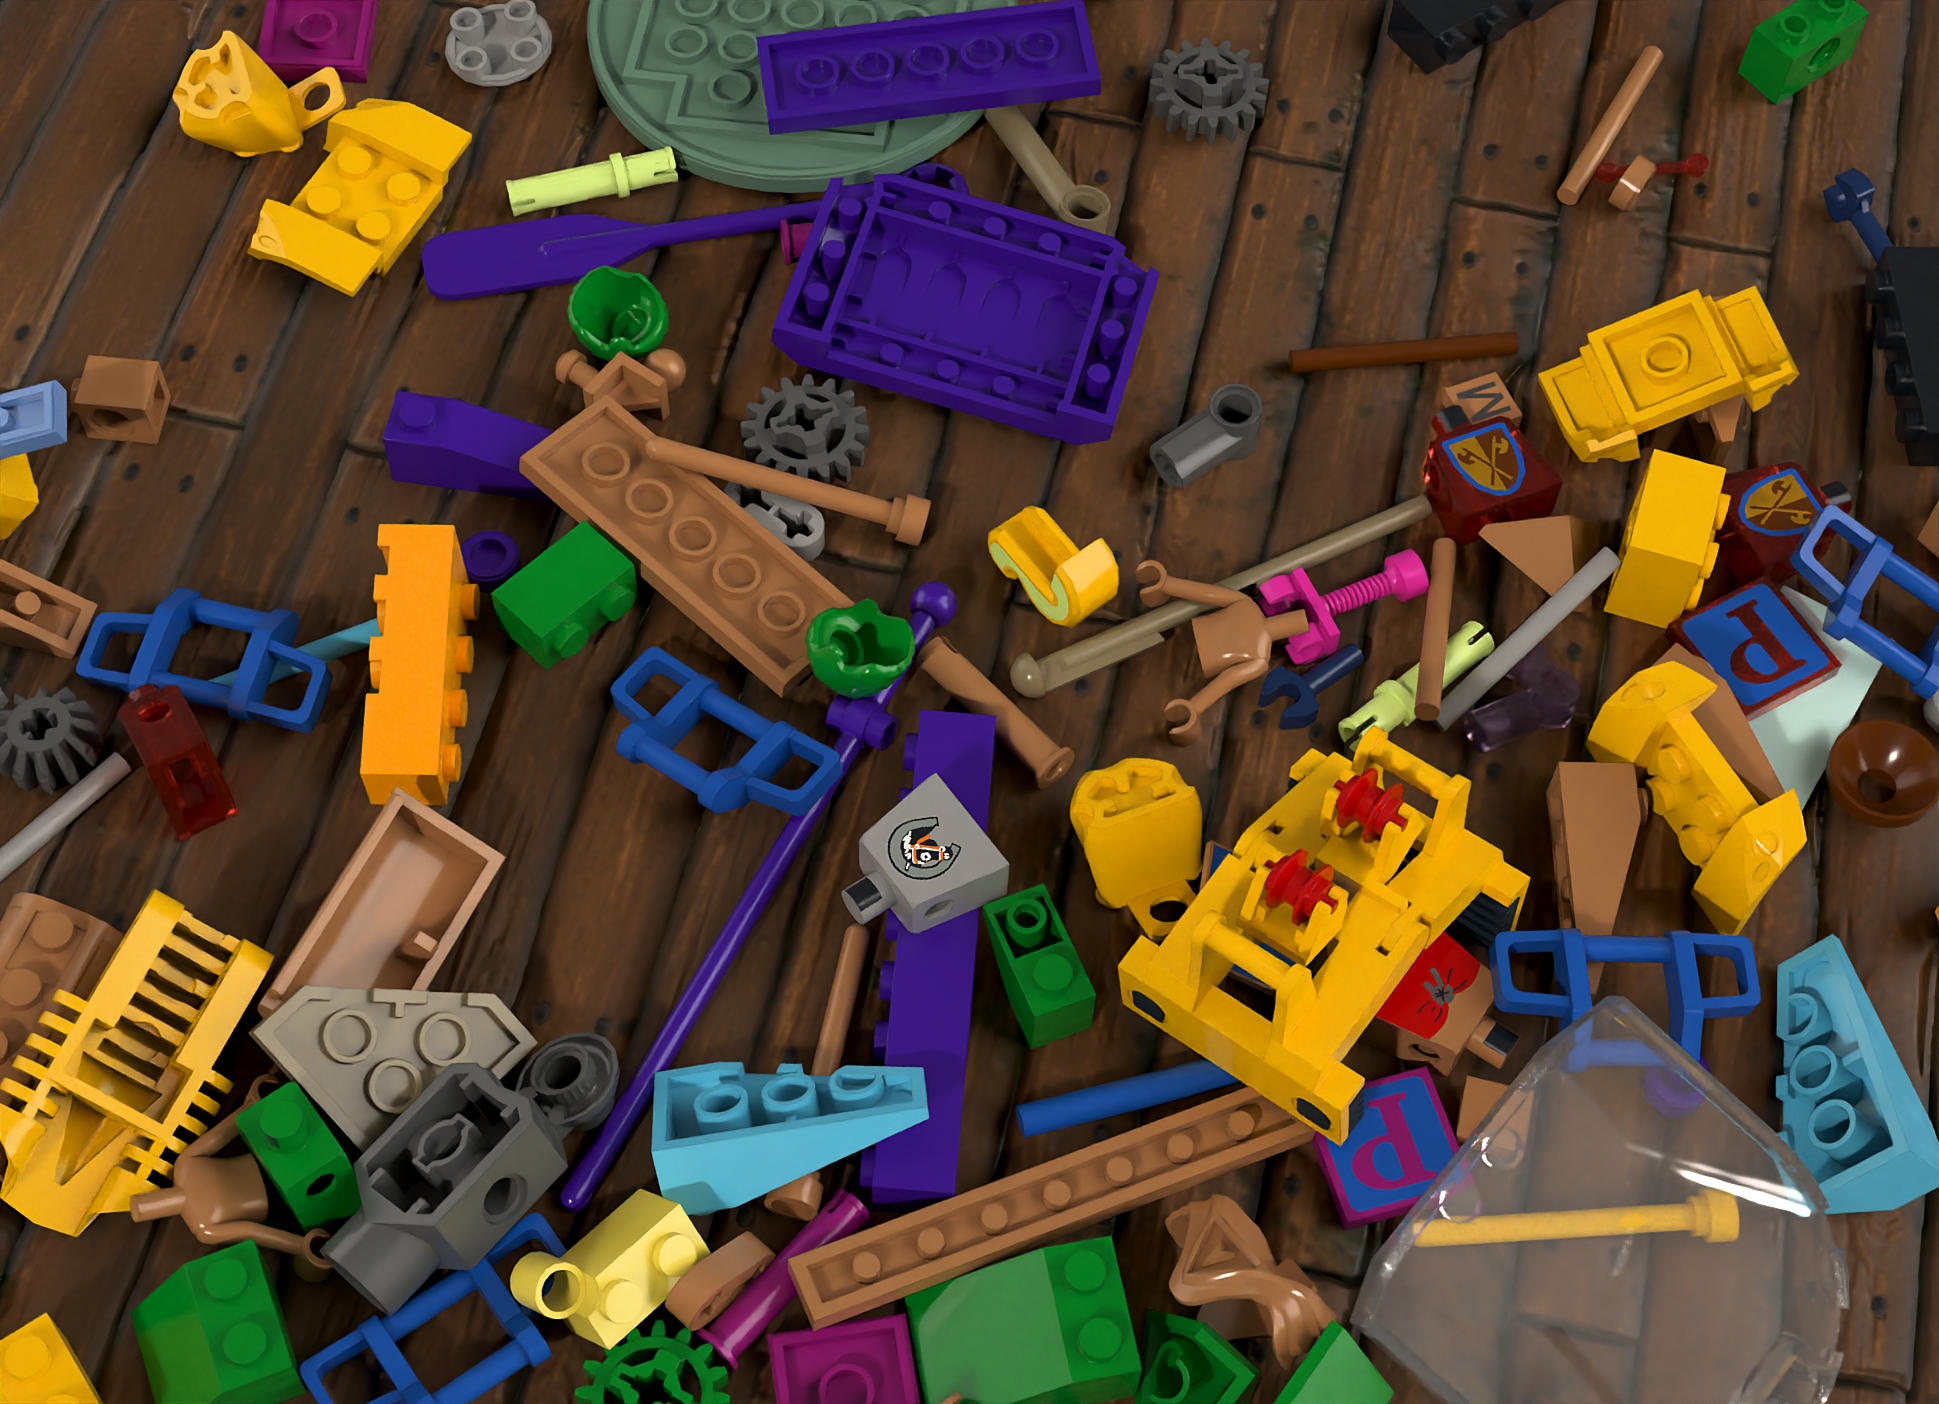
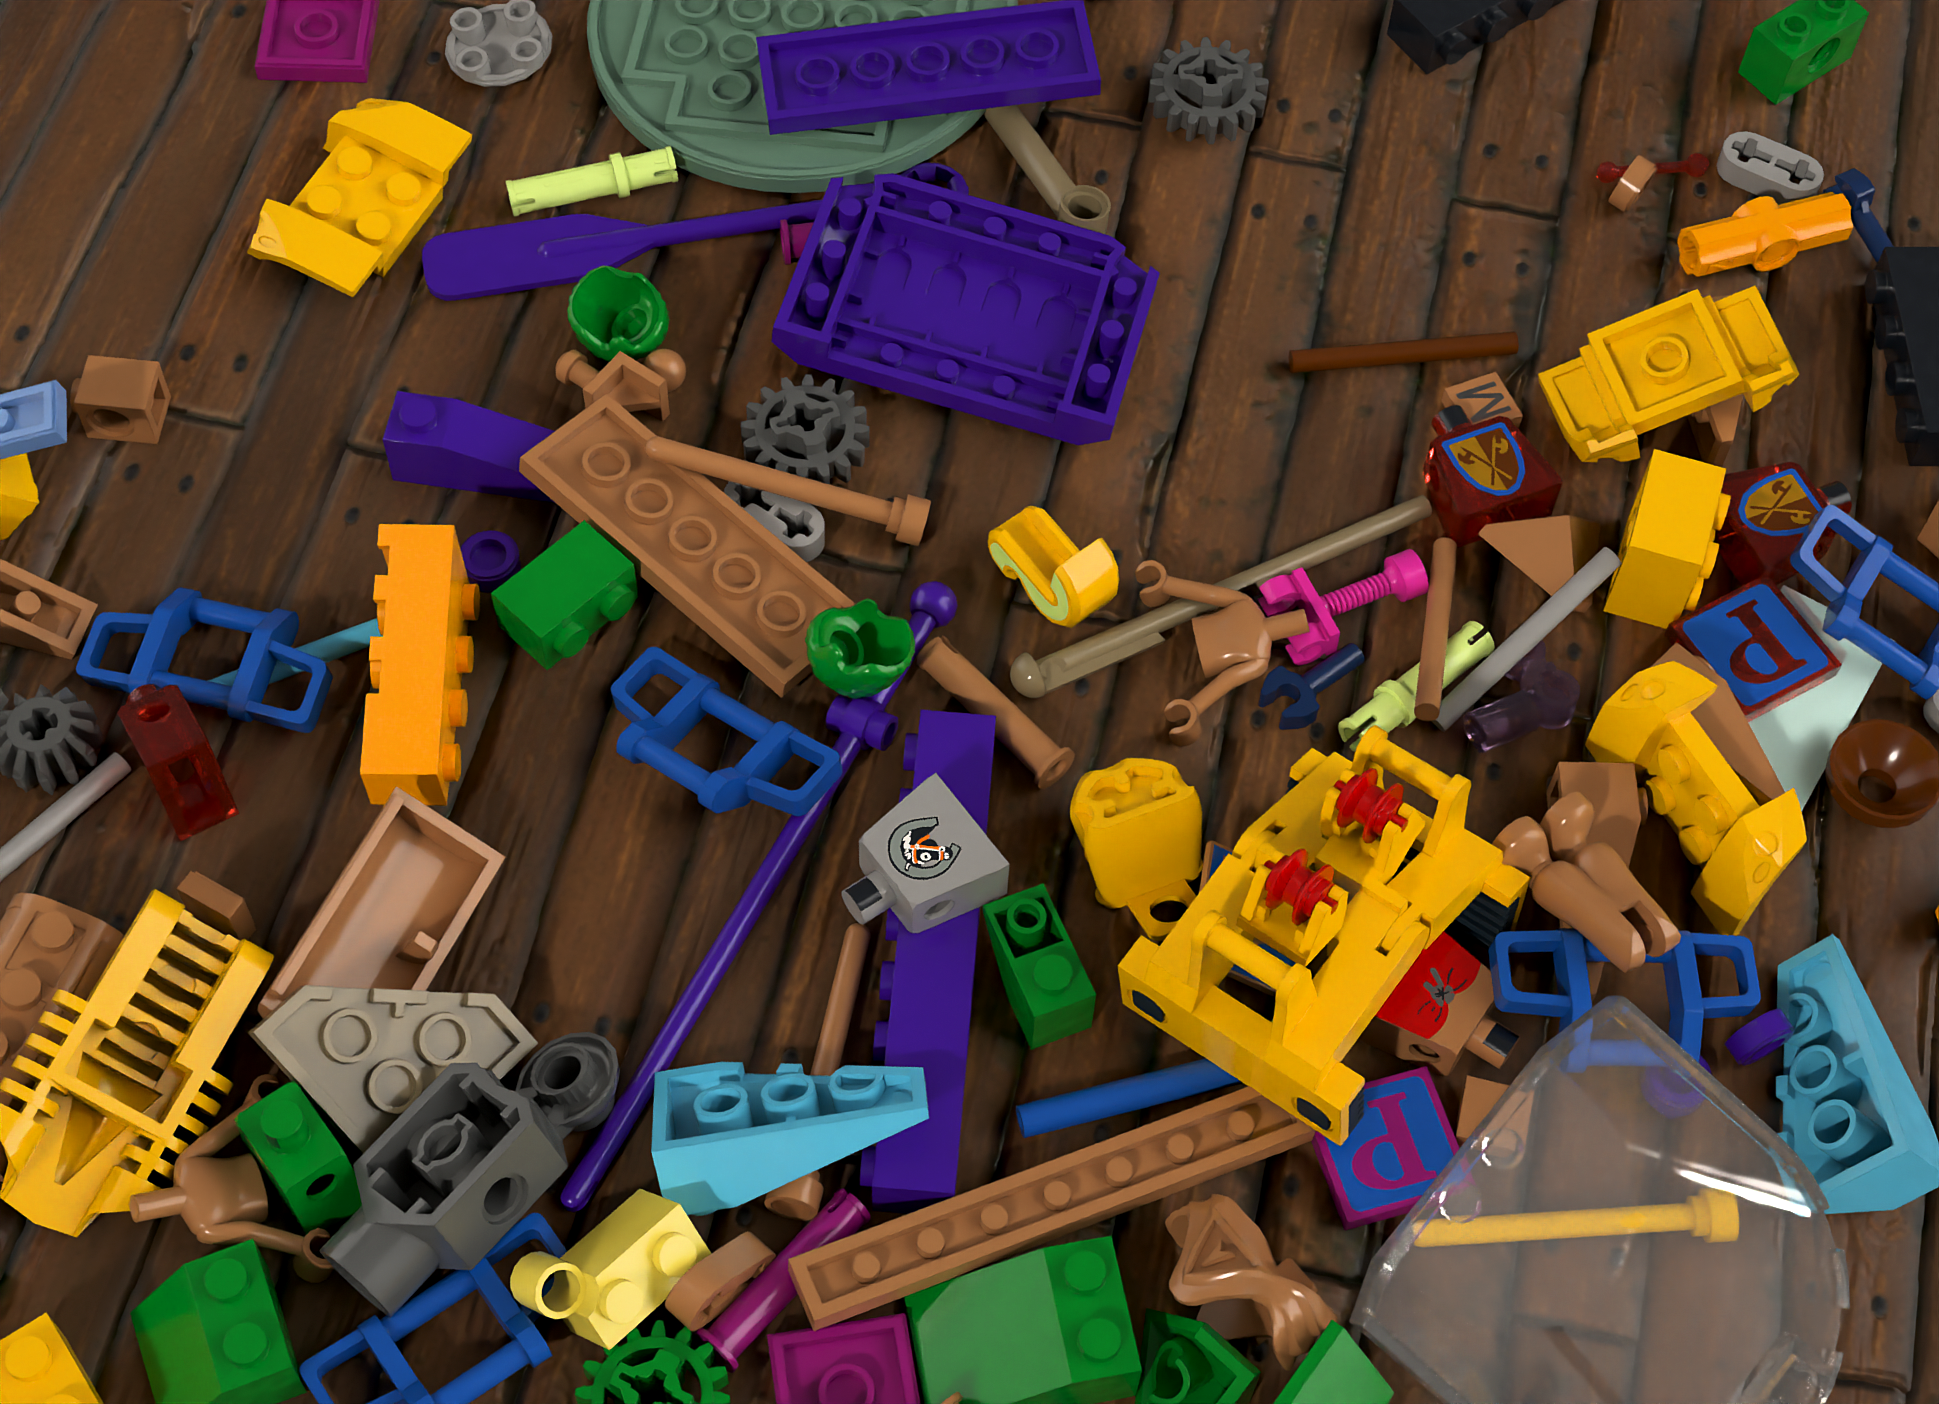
(216, 906): none -> medium nougat tile
(243, 106): yellow piece -> none
(1209, 438): dark grey piece -> none
(1587, 883): none -> medium nougat piece
(1610, 125): medium nougat bar -> none
(1760, 1037): none -> dark purple tile
(1764, 234): none -> light orange piece
(1768, 168): none -> light grey beam

